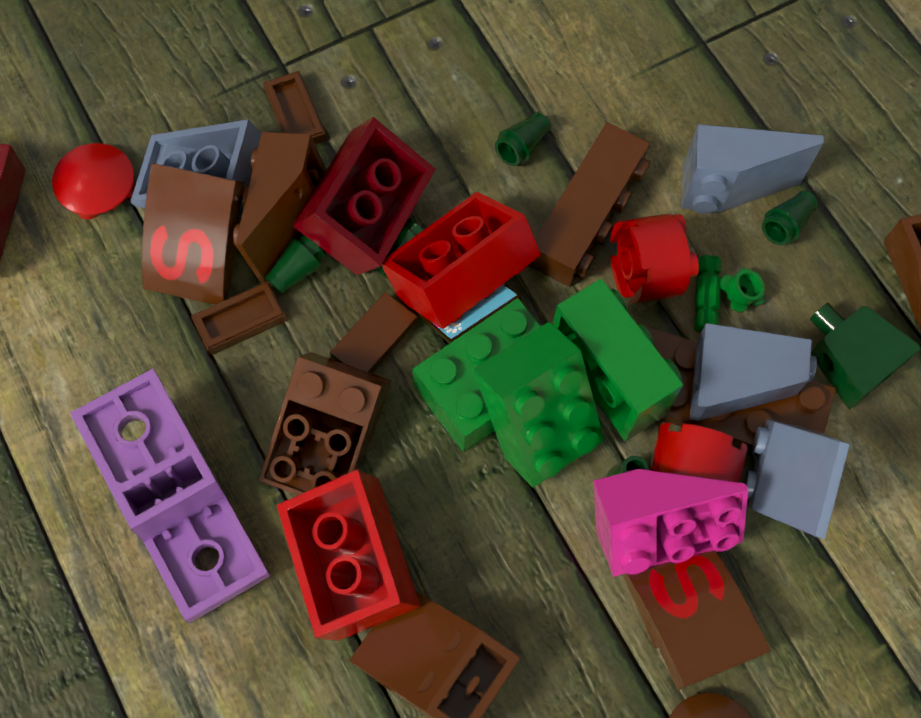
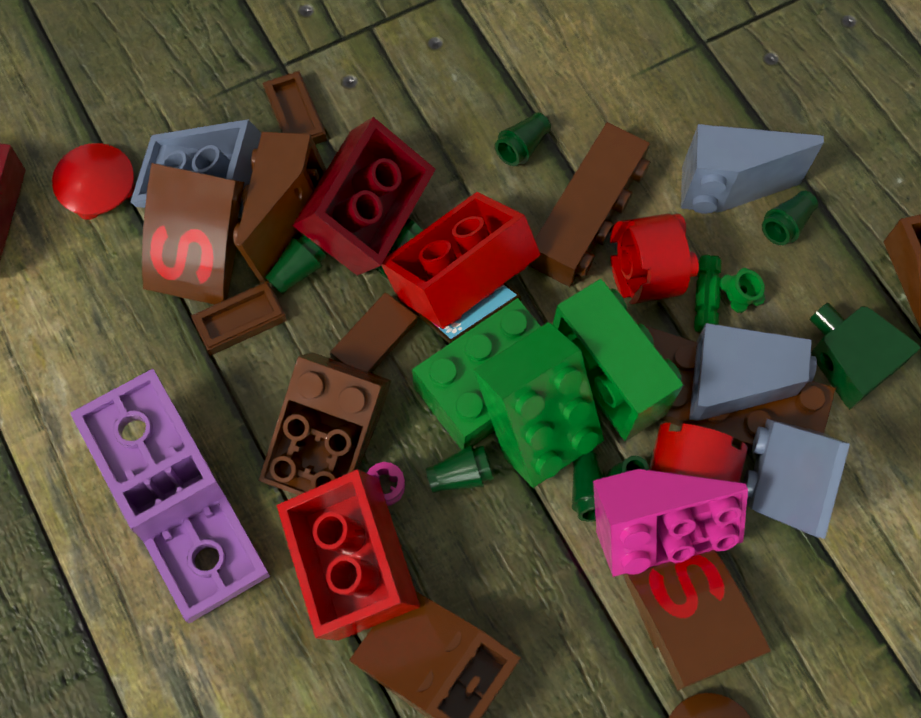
(395, 475): none -> dark pink bush
(460, 471): none -> dark green cone
(585, 471): none -> dark green cone

